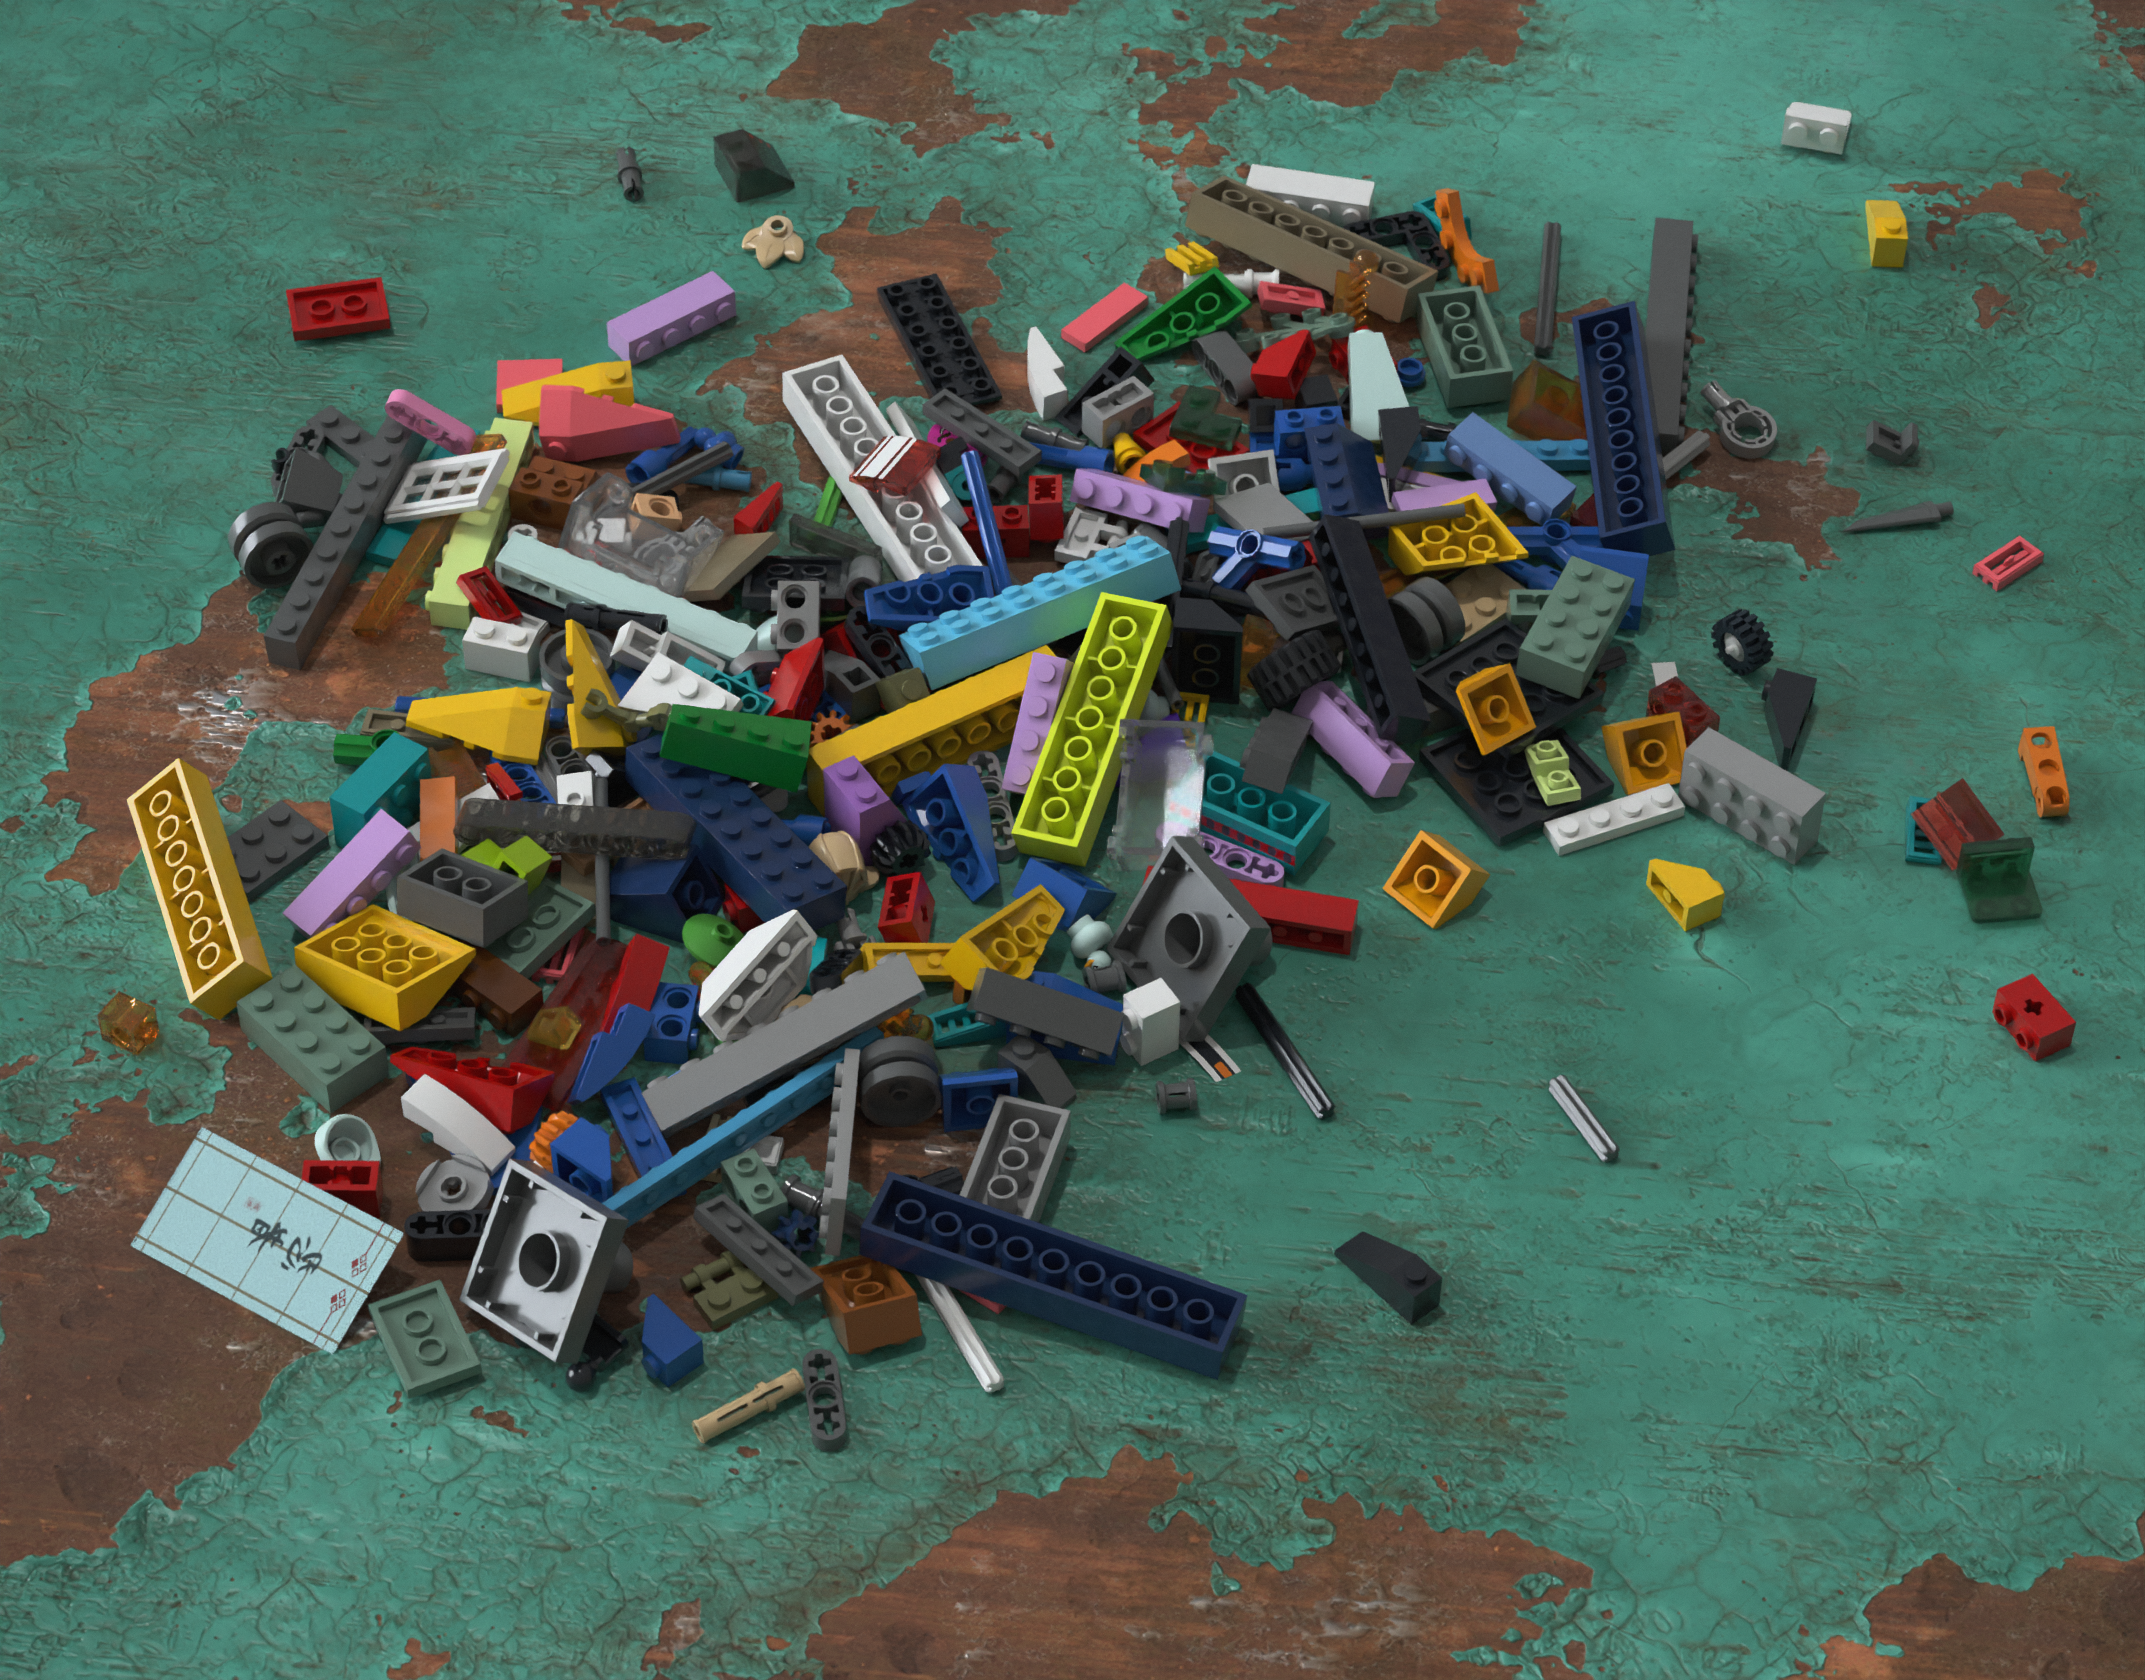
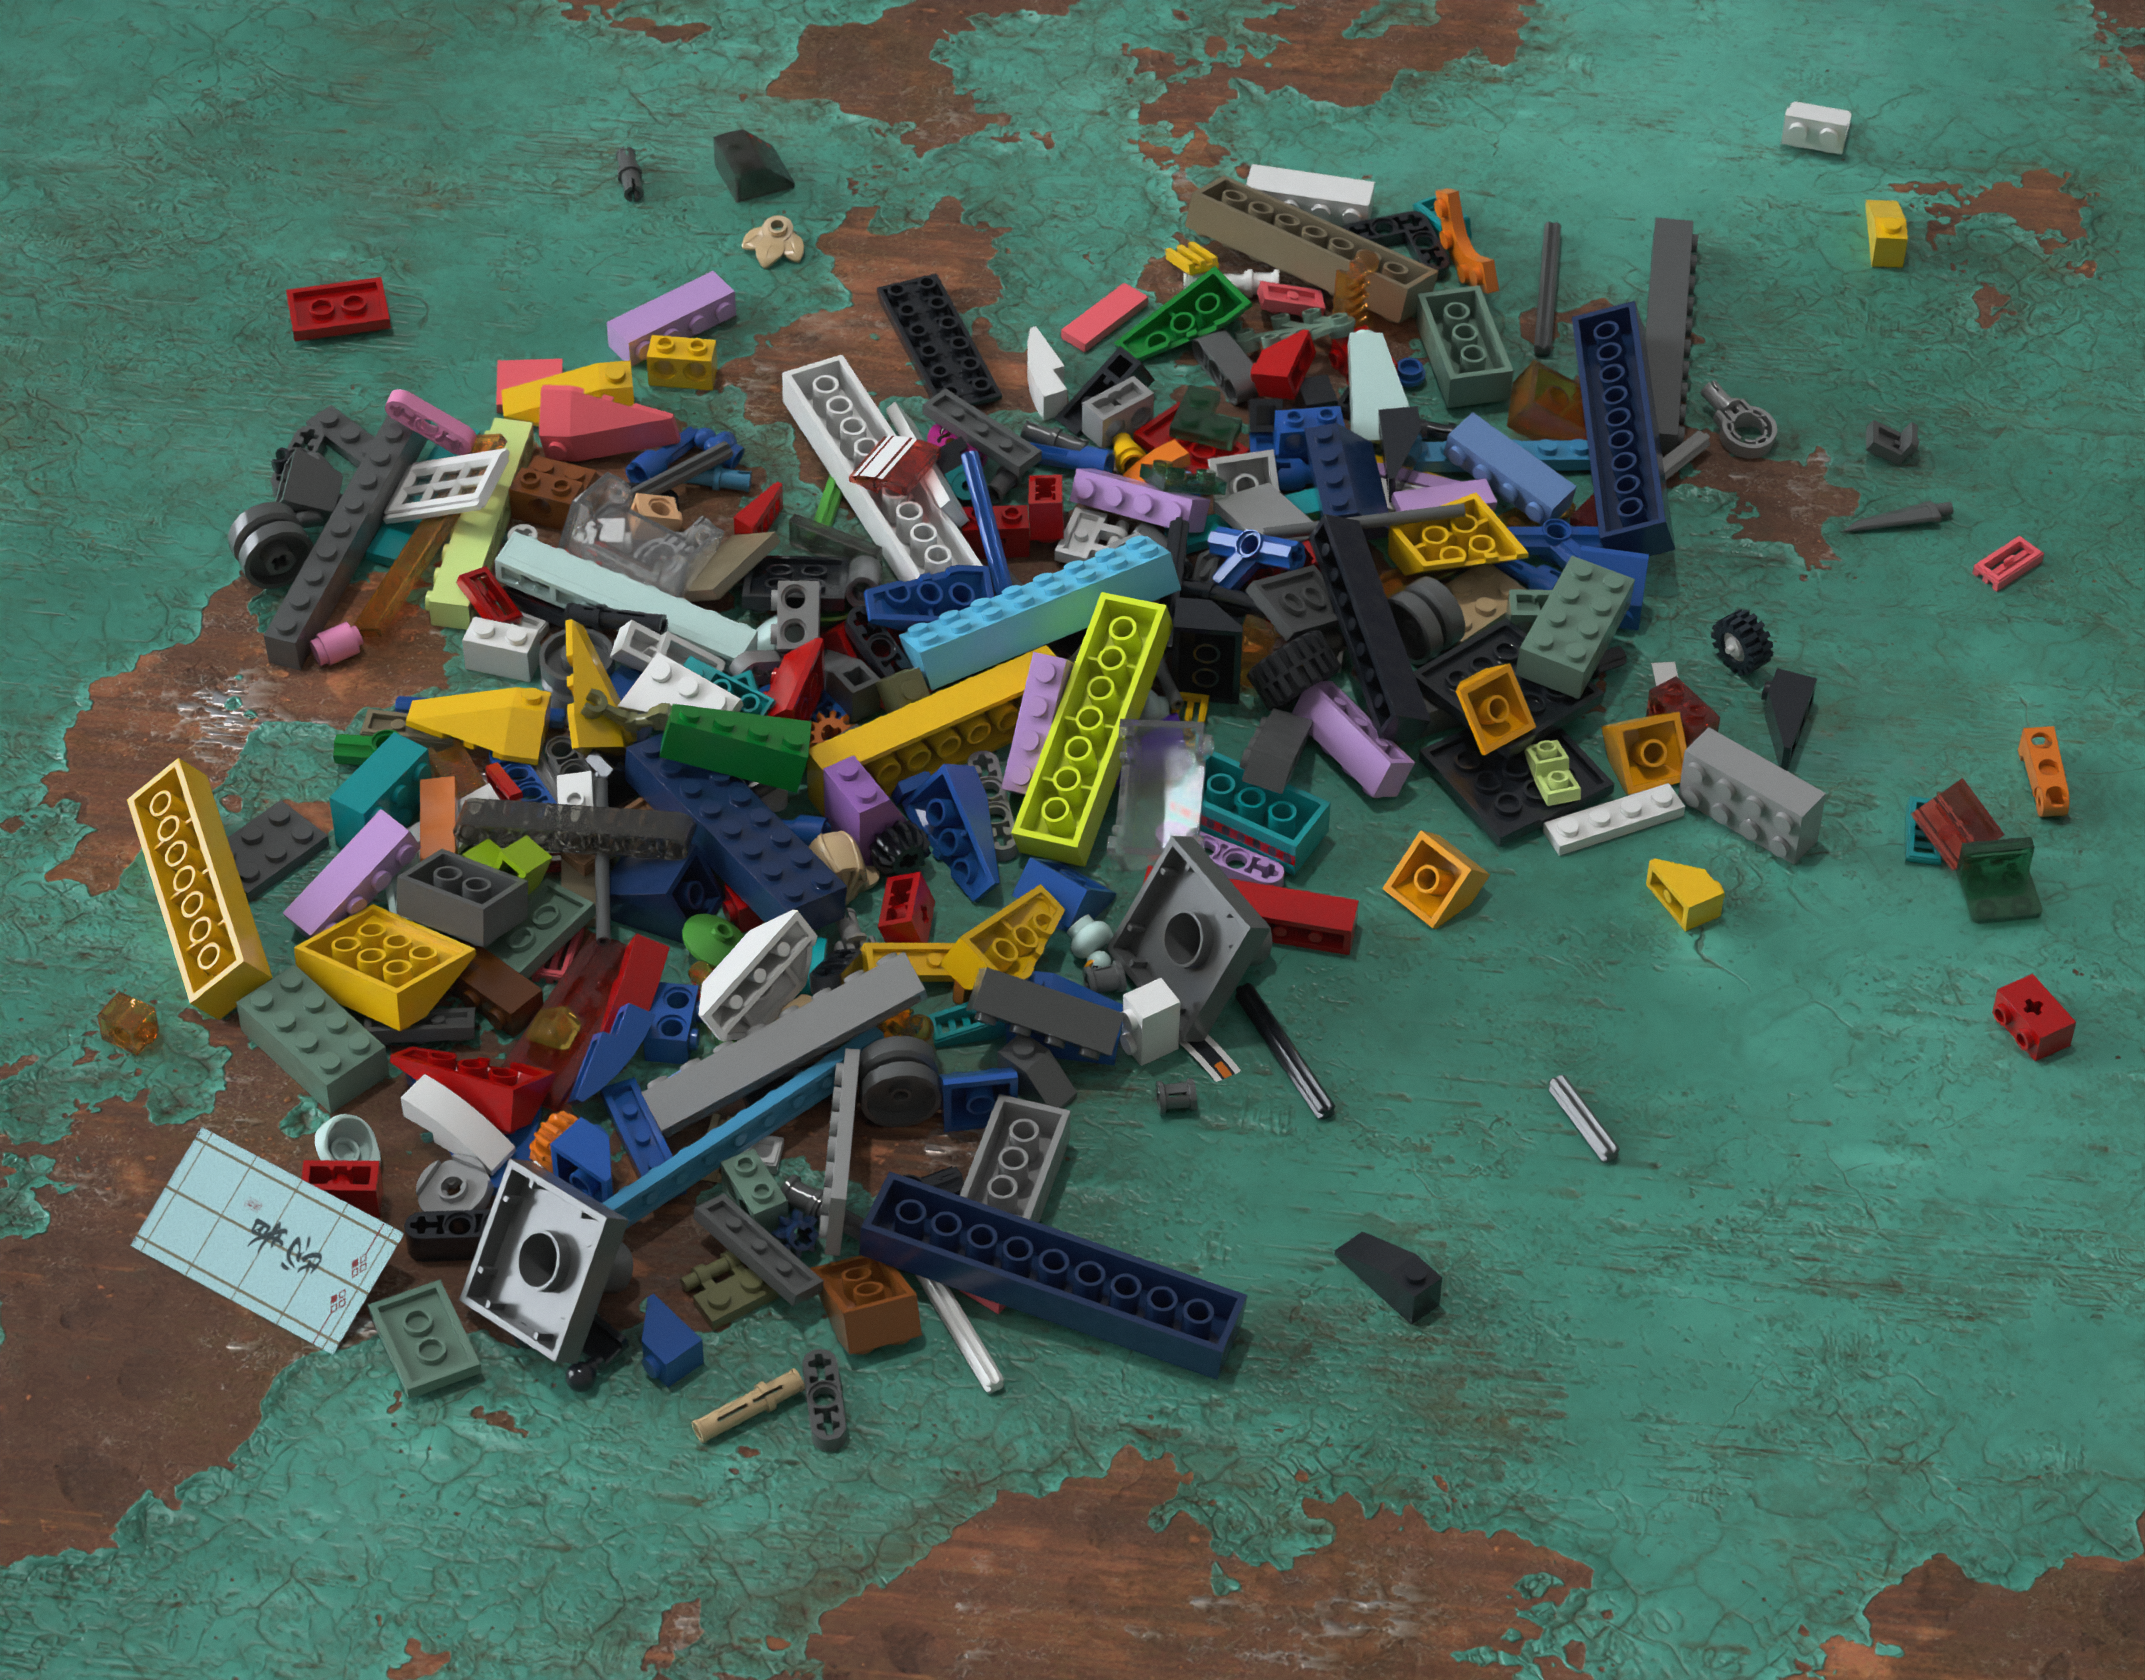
(336, 644): none -> bright pink brick
(682, 362): none -> yellow brick

